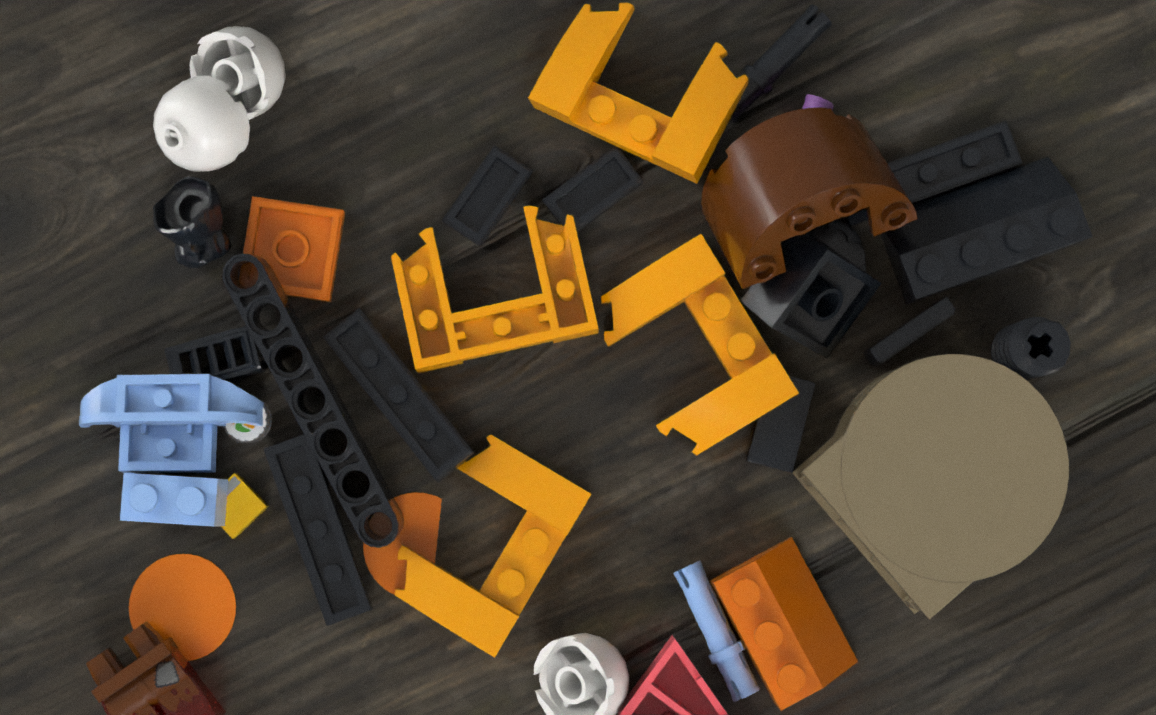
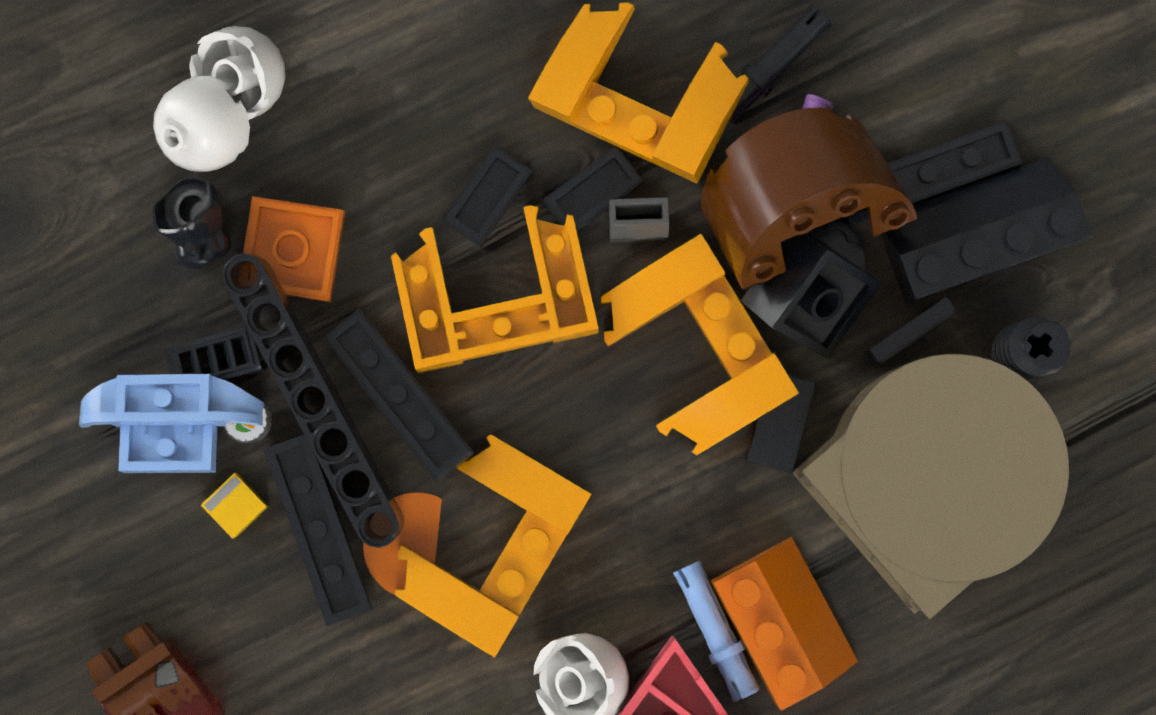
(174, 499): light blue brick -> none
(185, 601): orange sticker -> none
(642, 229): none -> dark grey piece

